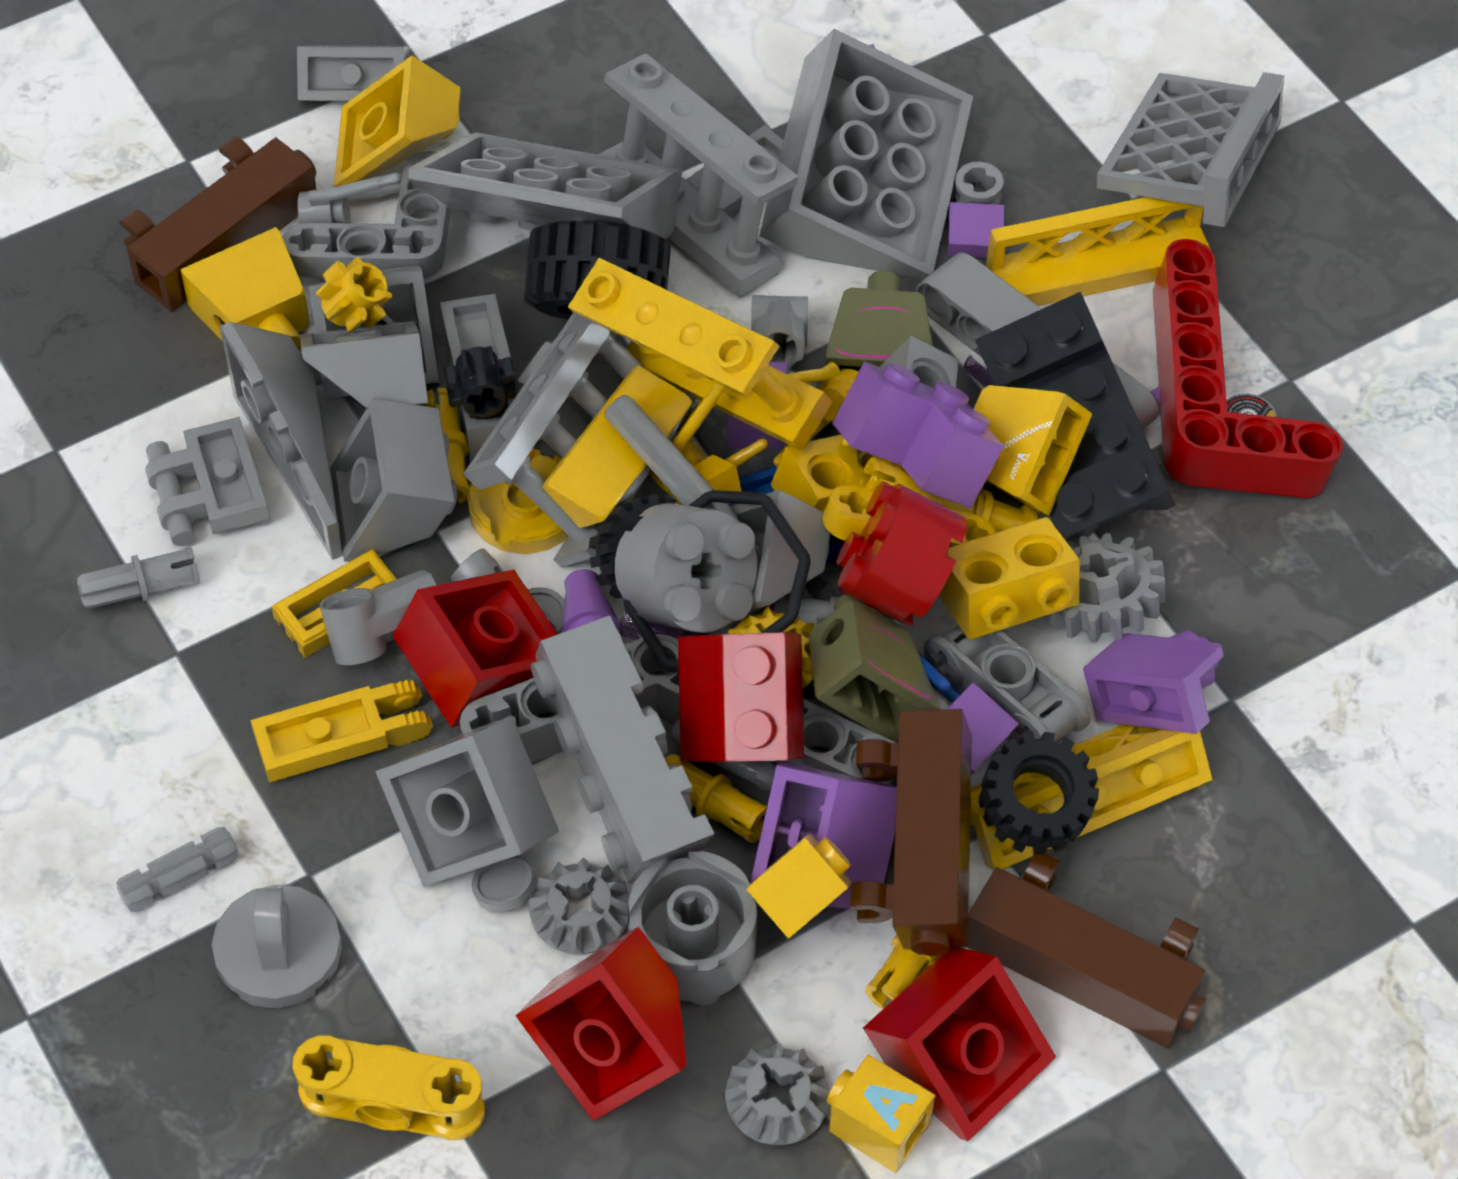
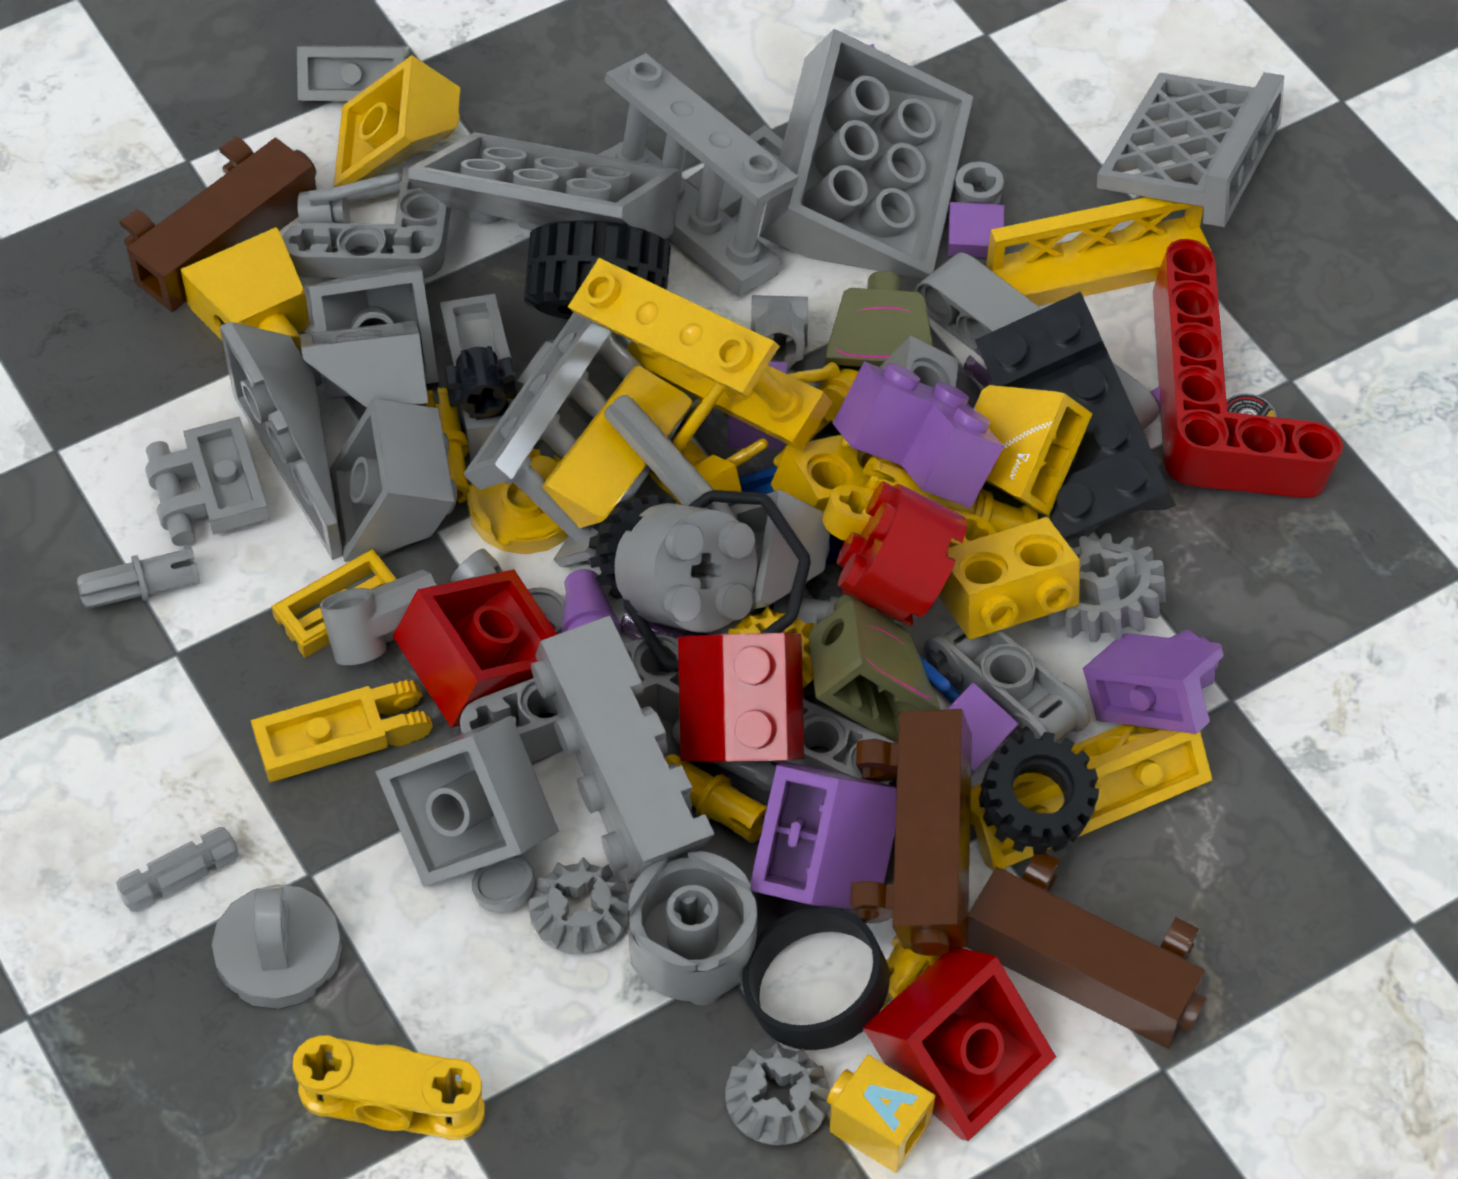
(354, 294): yellow gear -> none
(610, 1024): red slope -> none
(792, 928): none -> black tyre
(801, 883): yellow brick -> none

